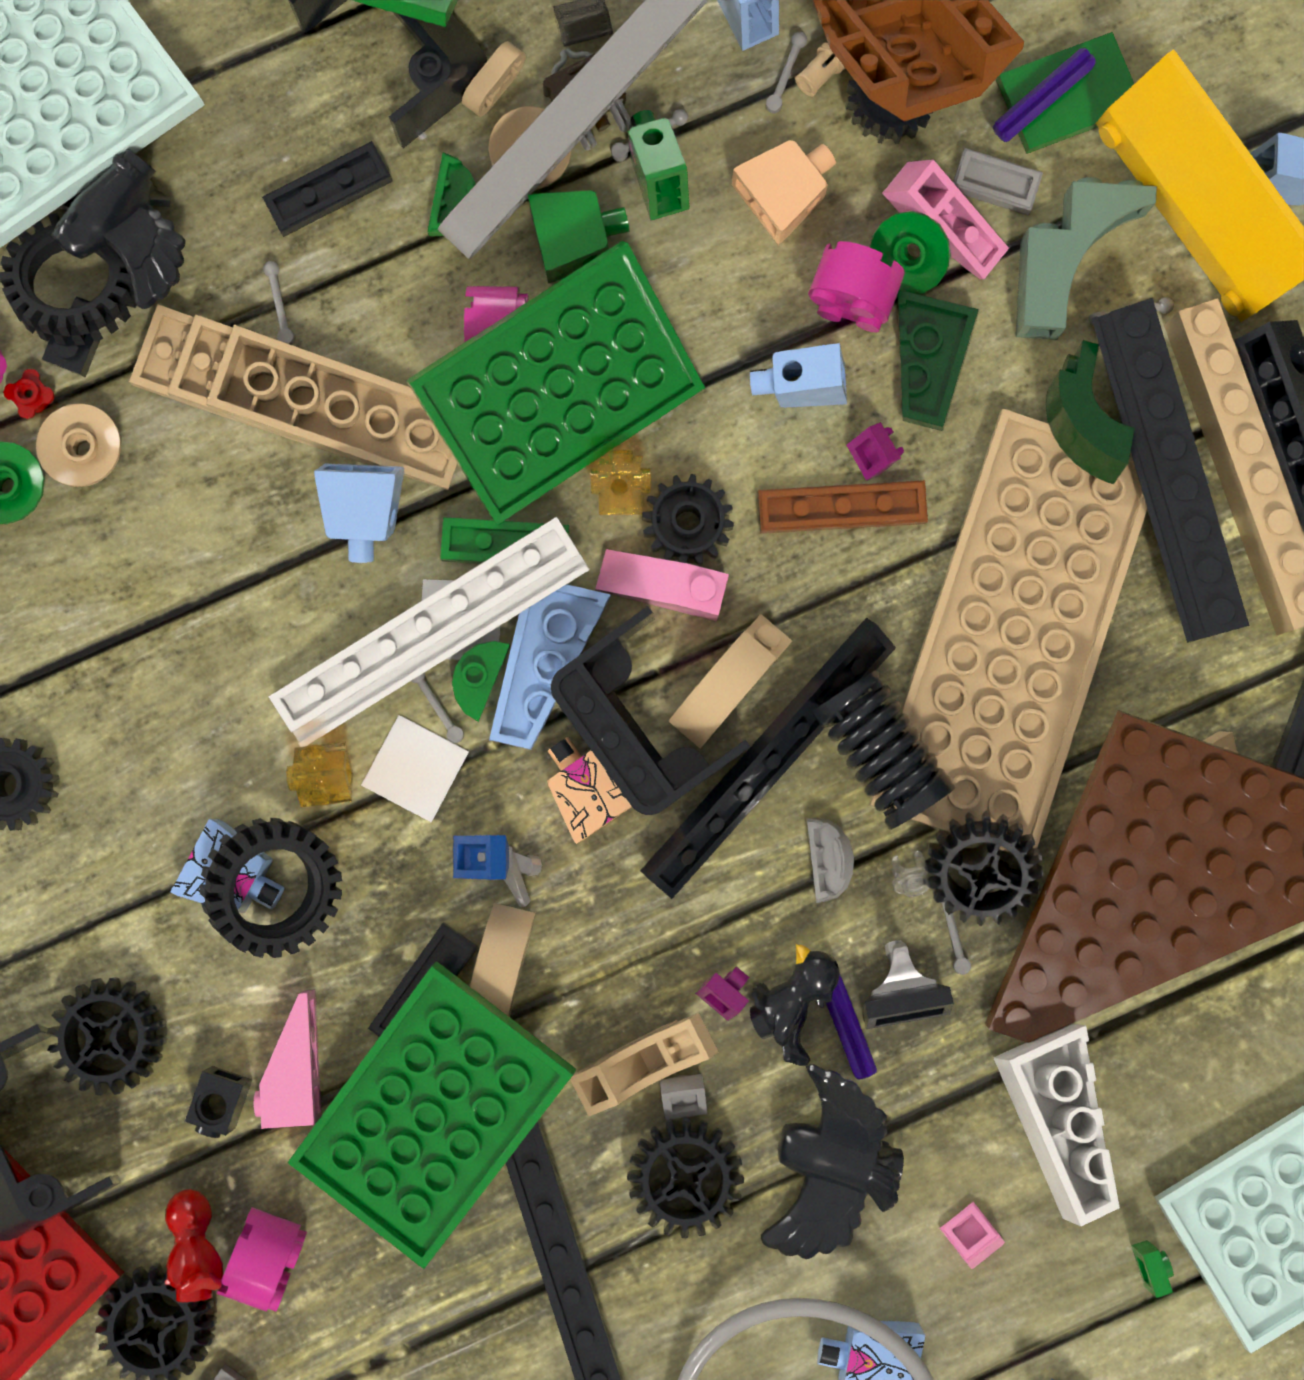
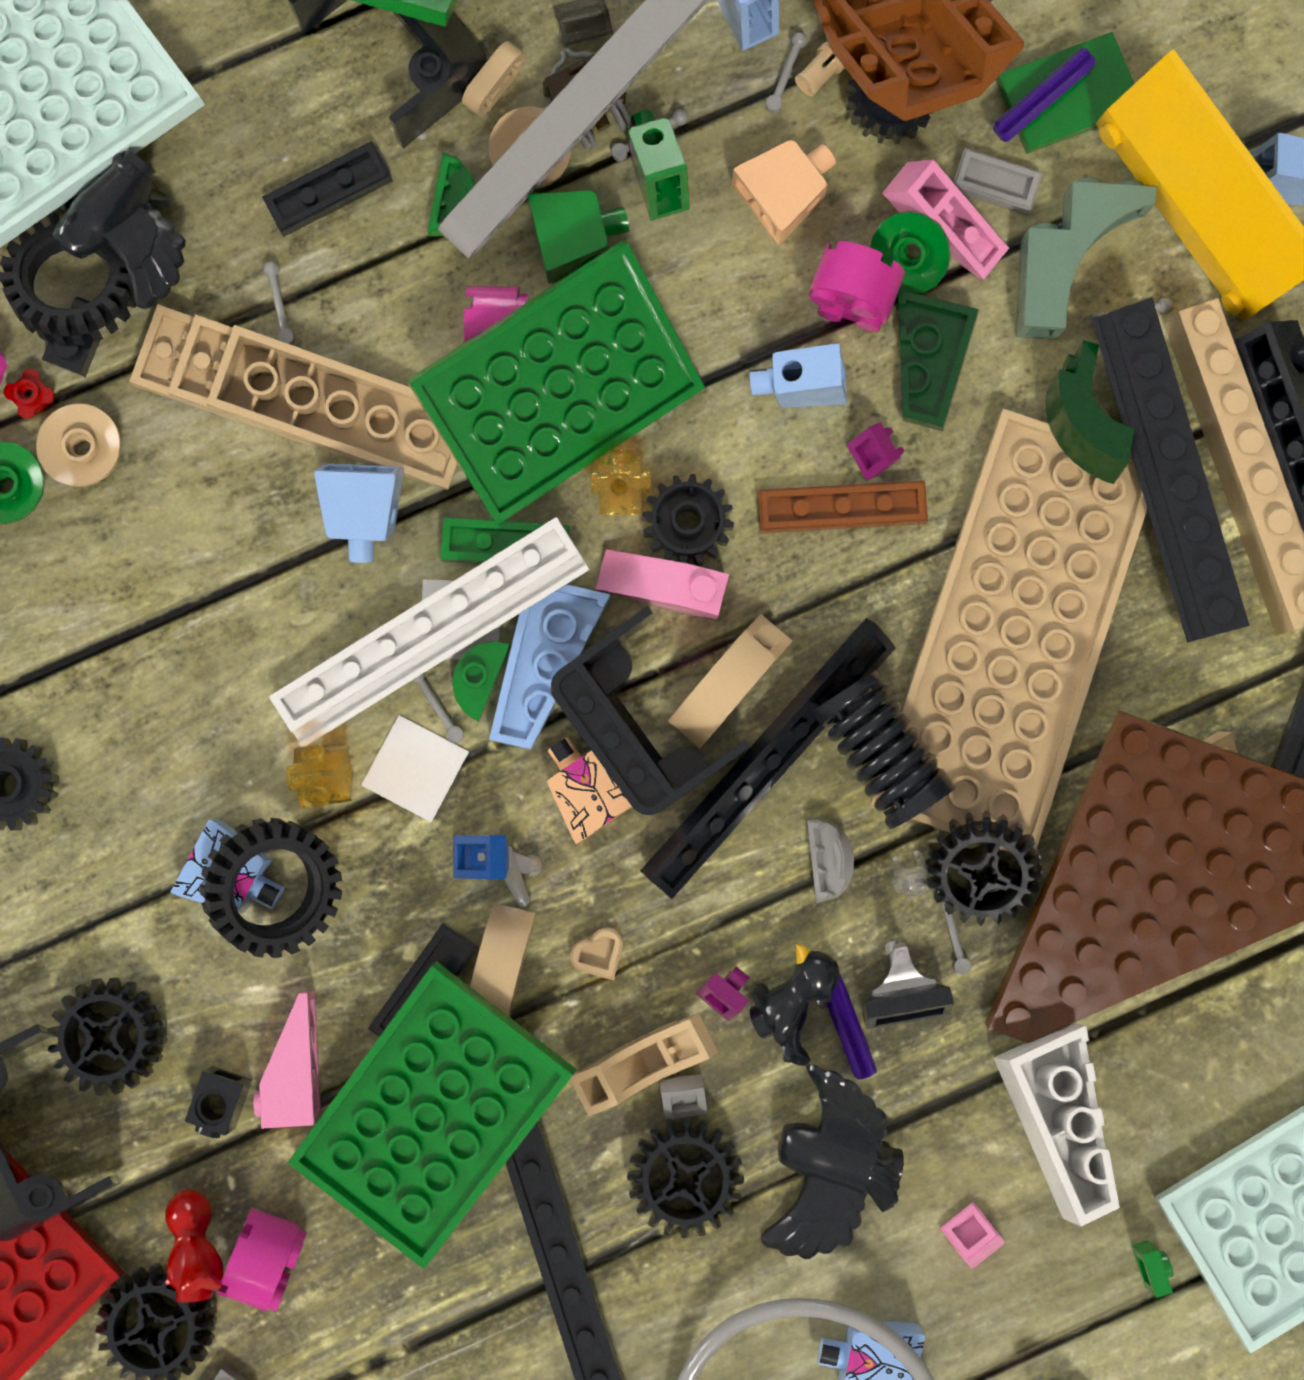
(599, 954): none -> tan tile

